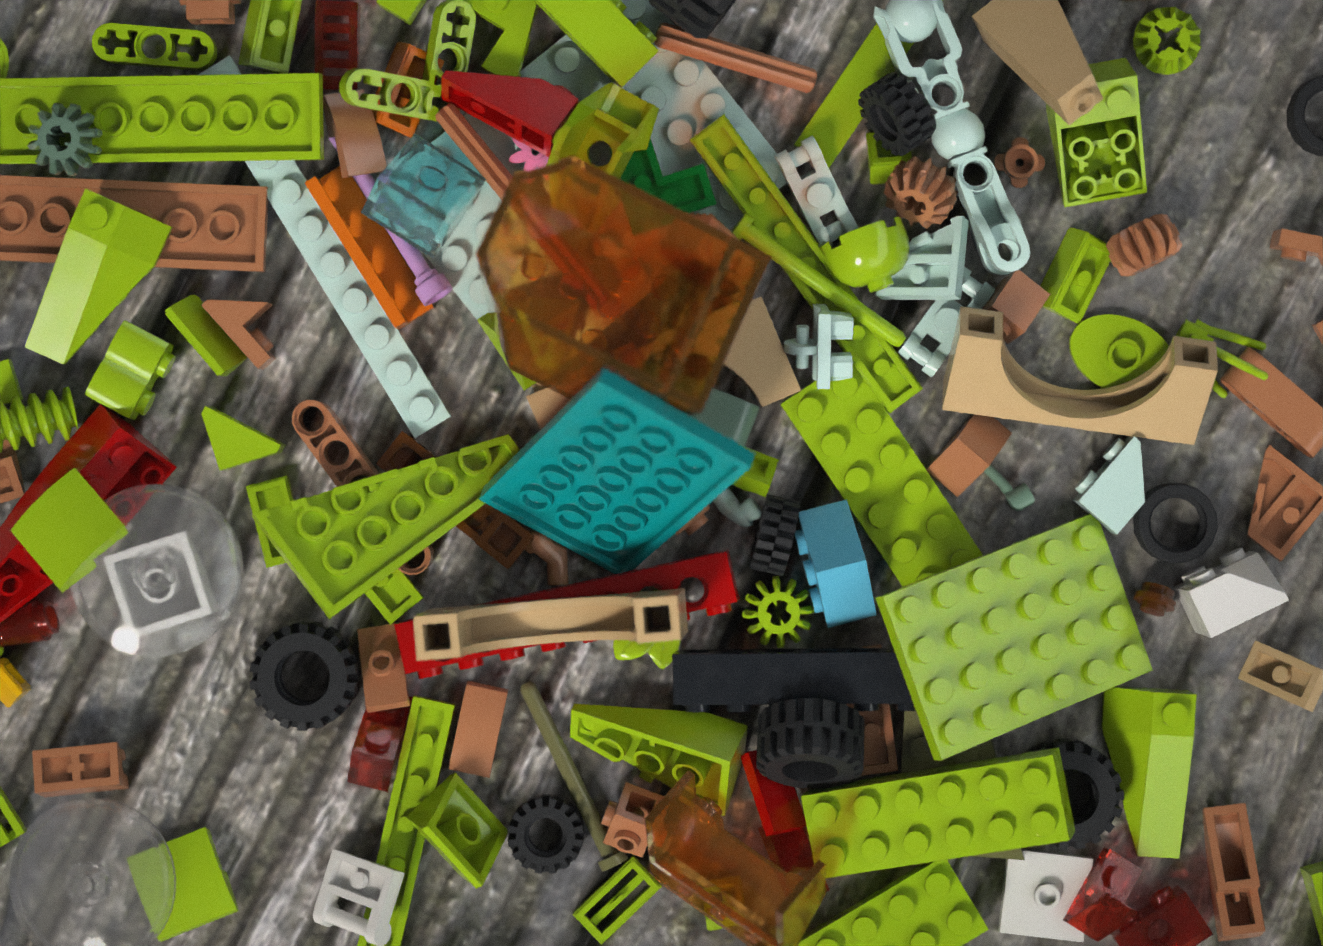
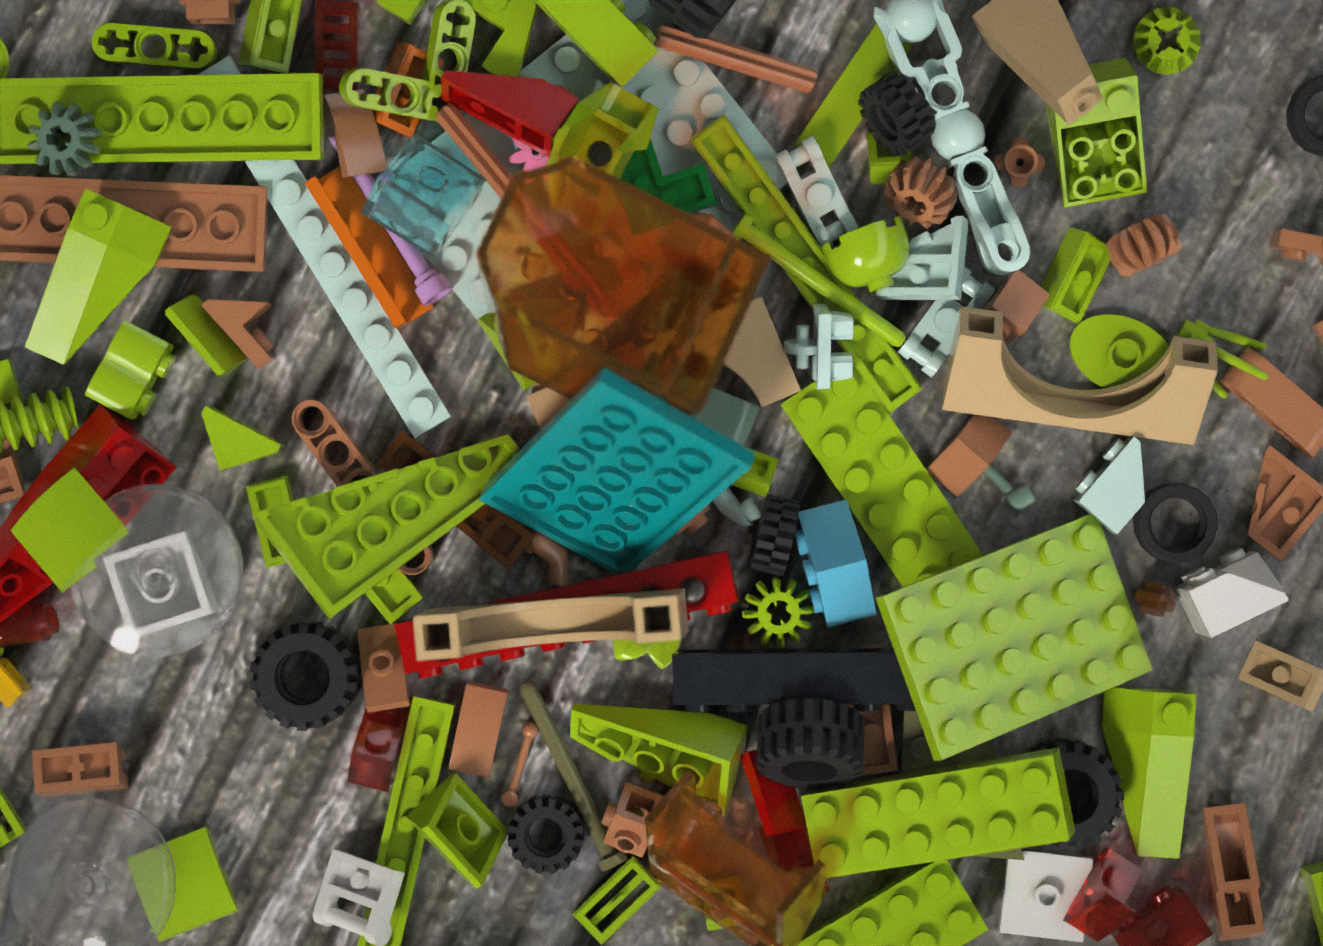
(510, 796): none -> nougat hinge

